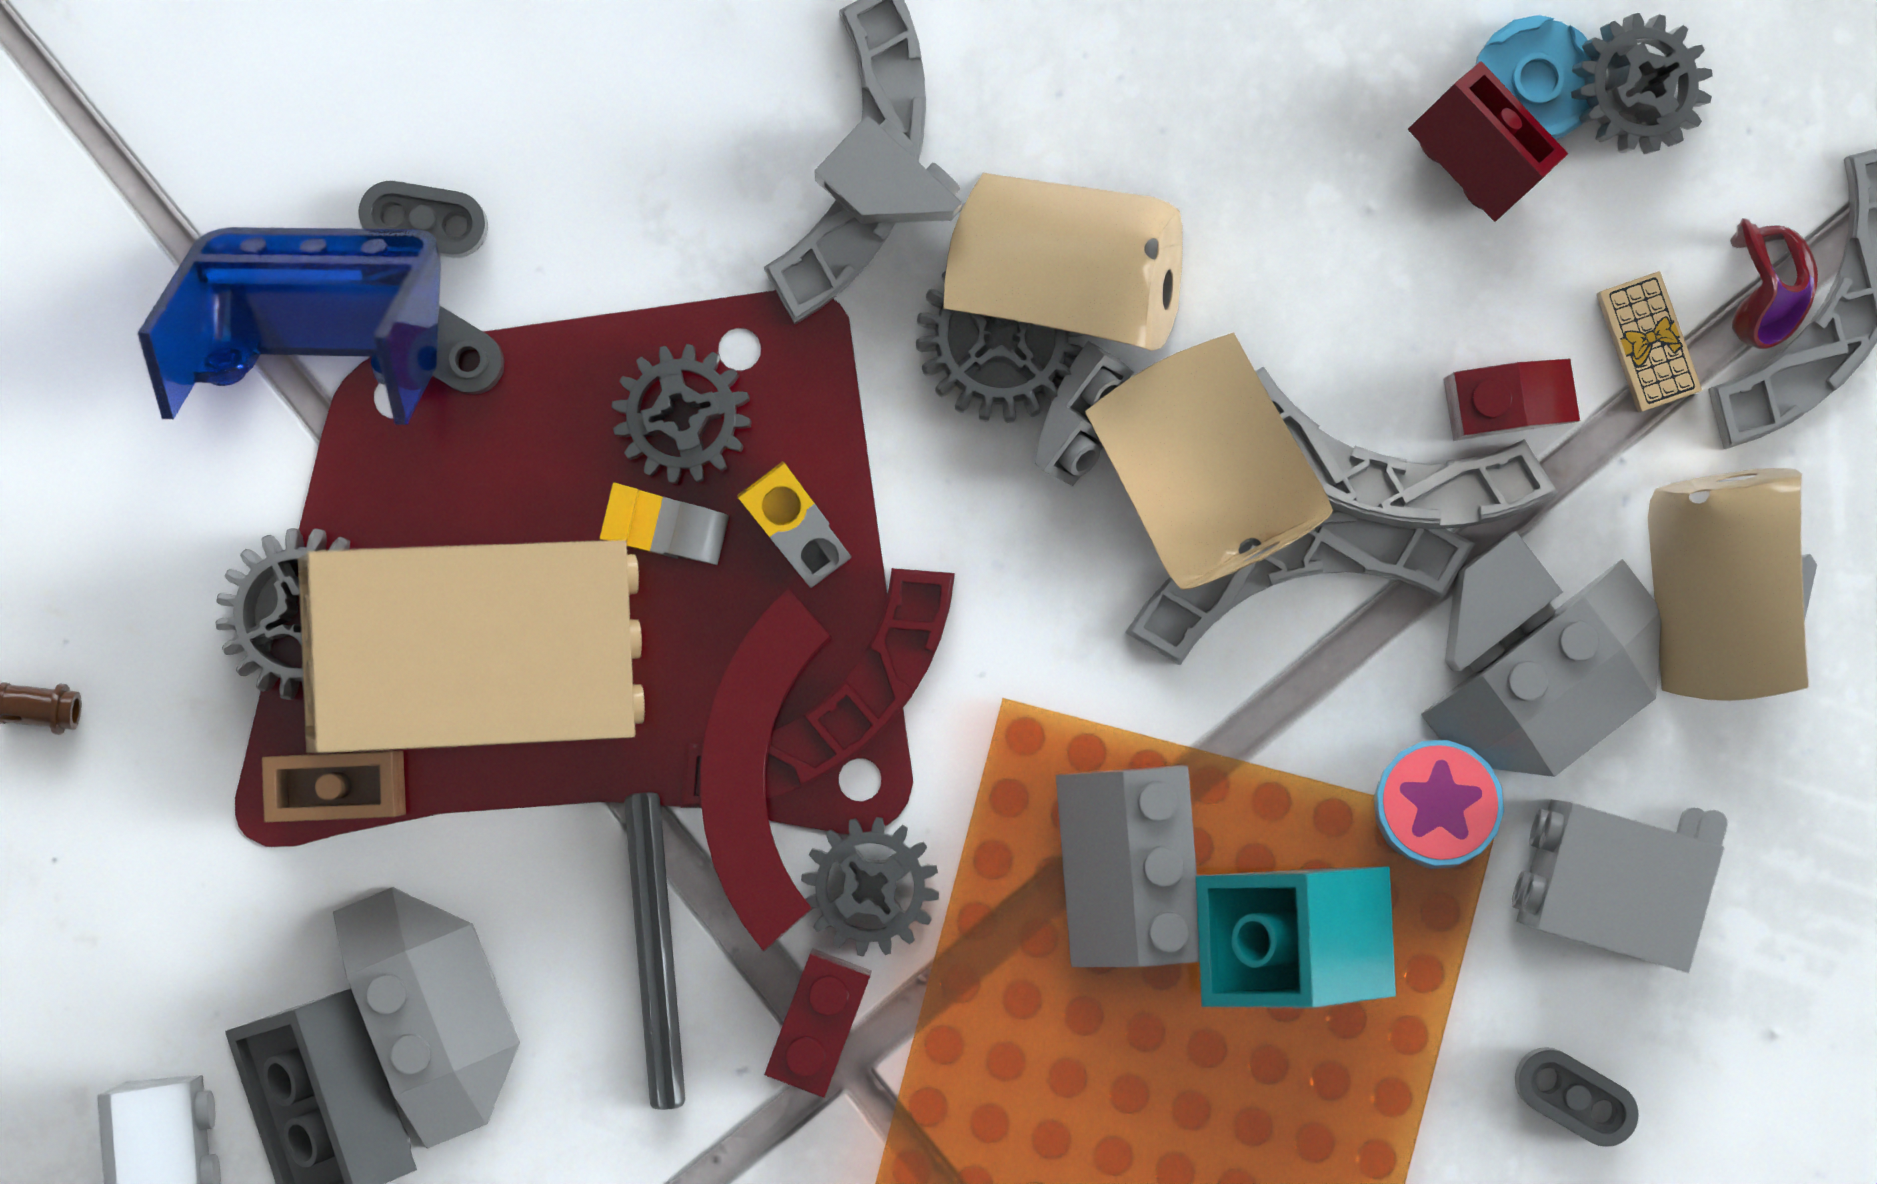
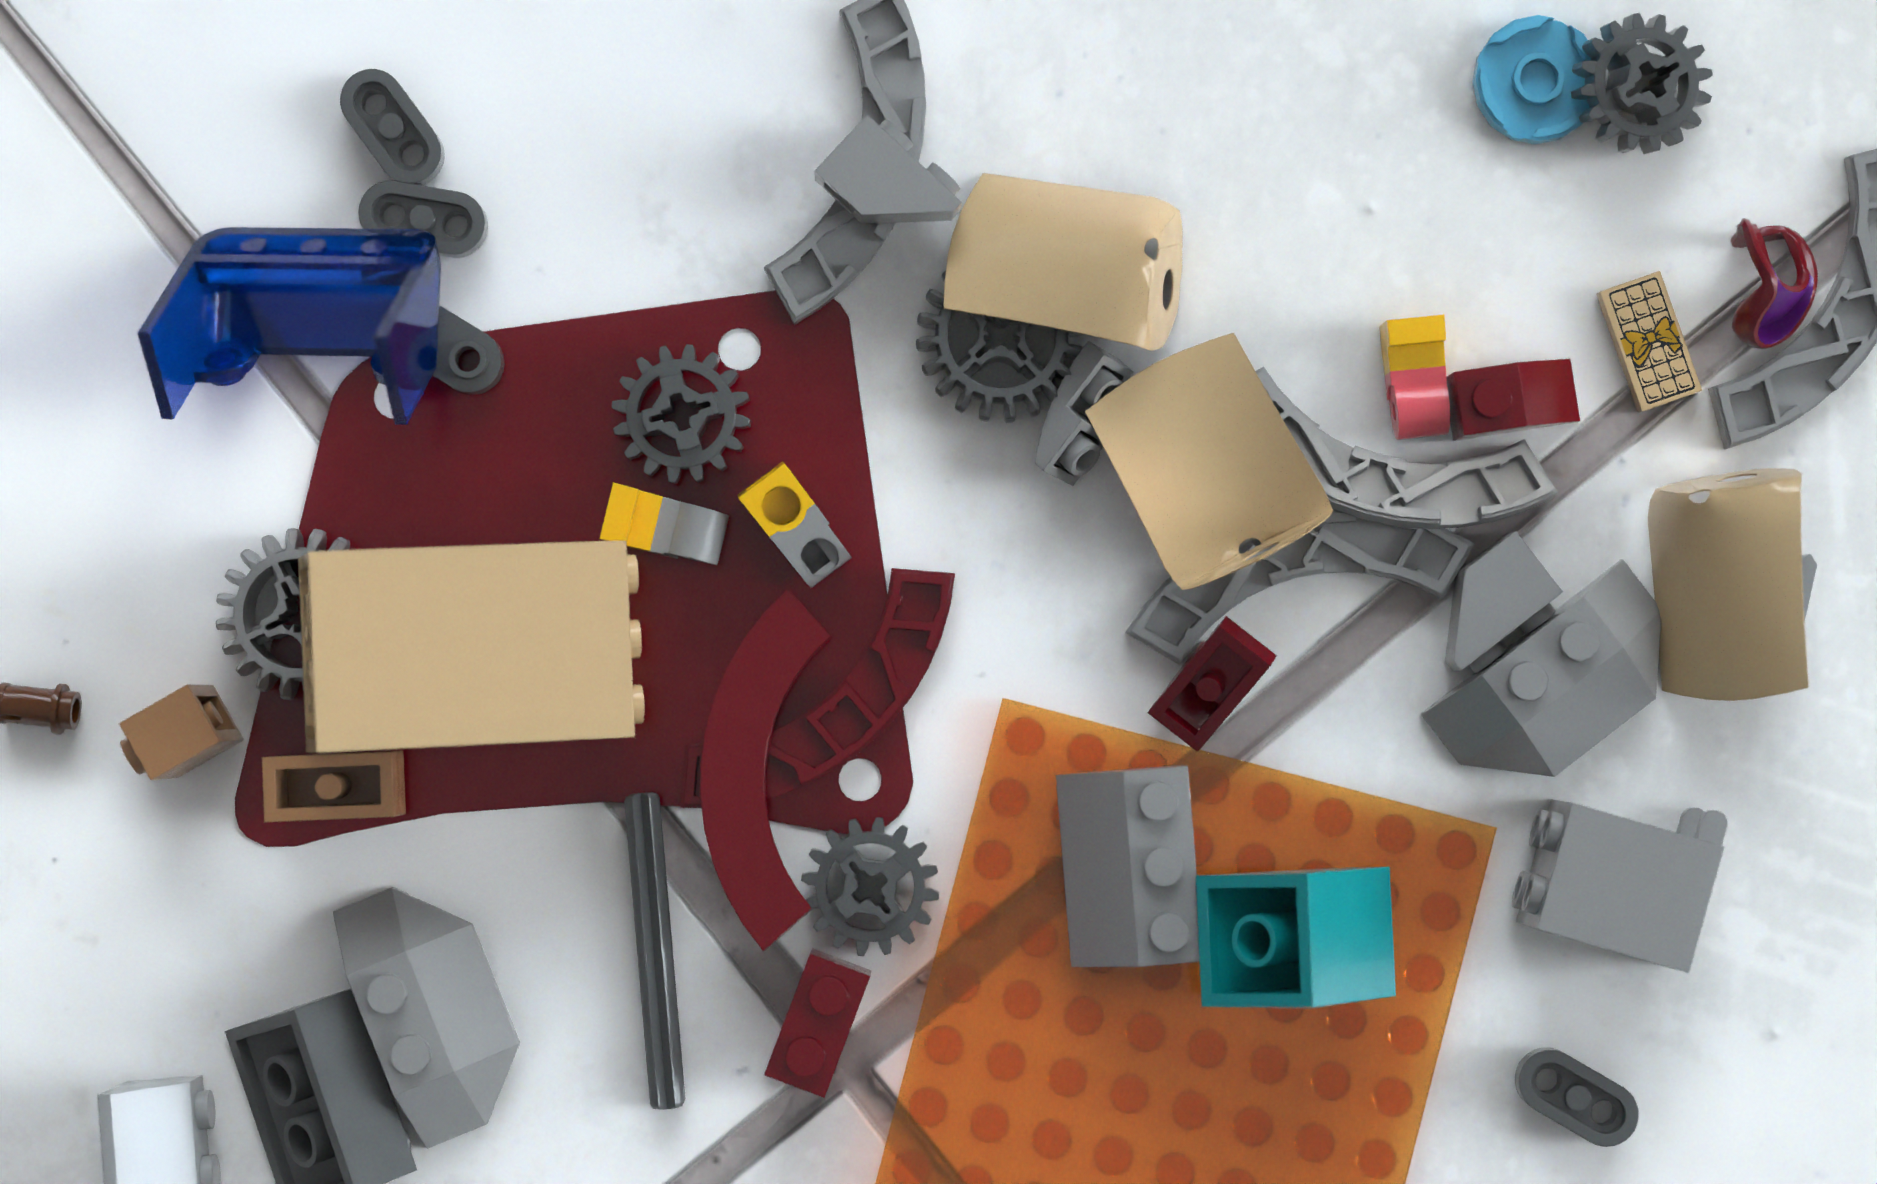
(179, 733): none -> medium nougat brick
(393, 129): none -> dark grey plate
(1212, 683): none -> dark red slope
(1416, 376): none -> leg
(1438, 804): tile -> none
(1487, 141): dark red brick -> none

